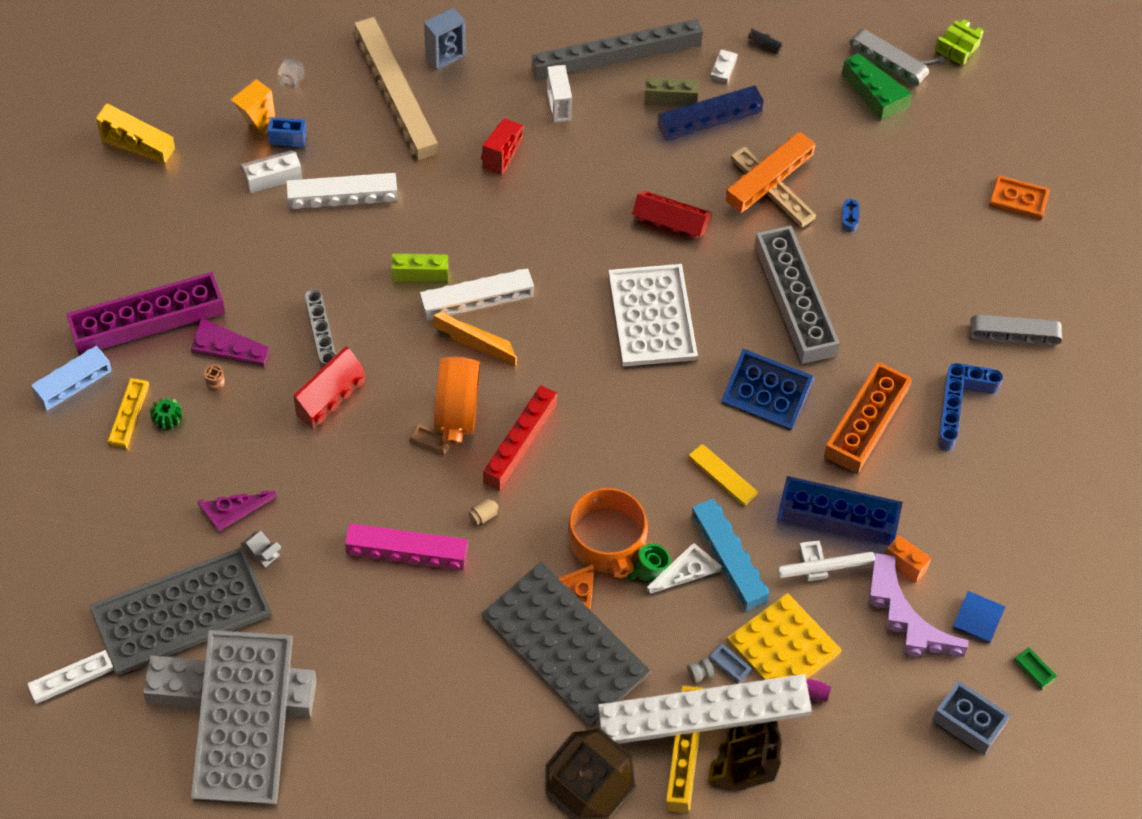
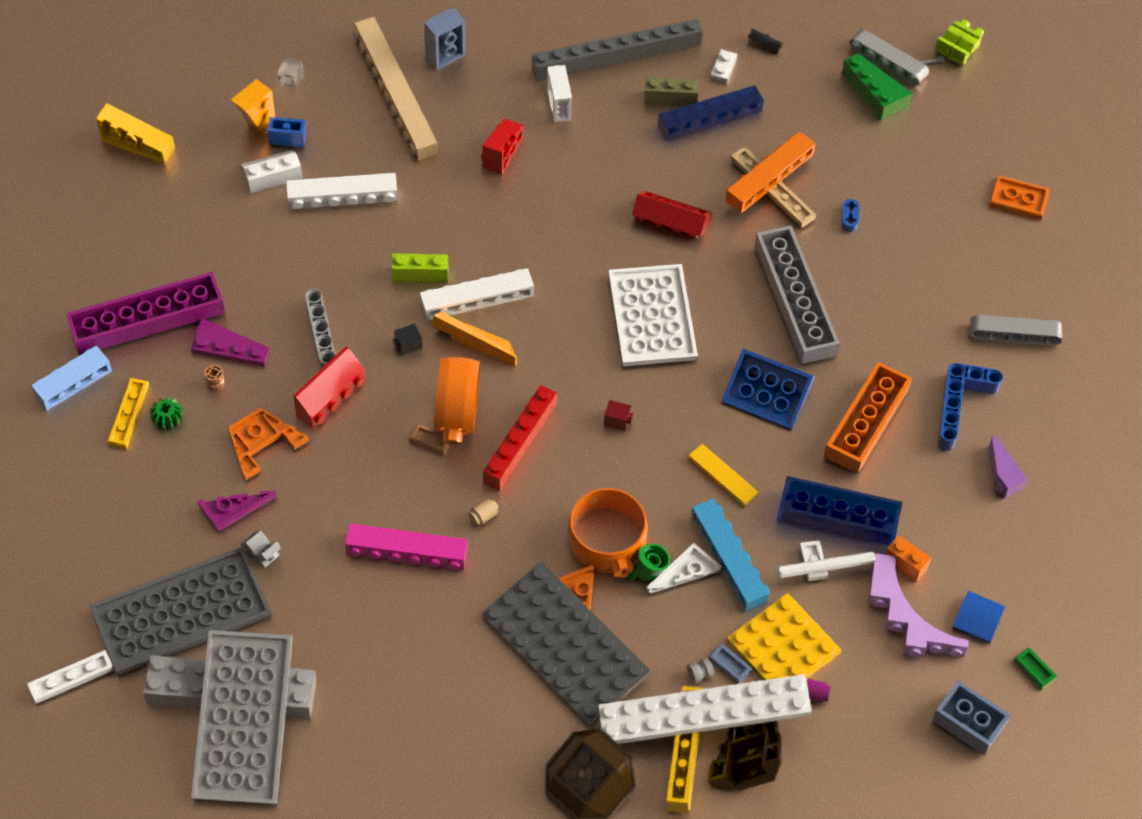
(257, 432): none -> orange wing
(407, 339): none -> black brick
(618, 415): none -> dark red brick
(1006, 474): none -> medium lavender slope

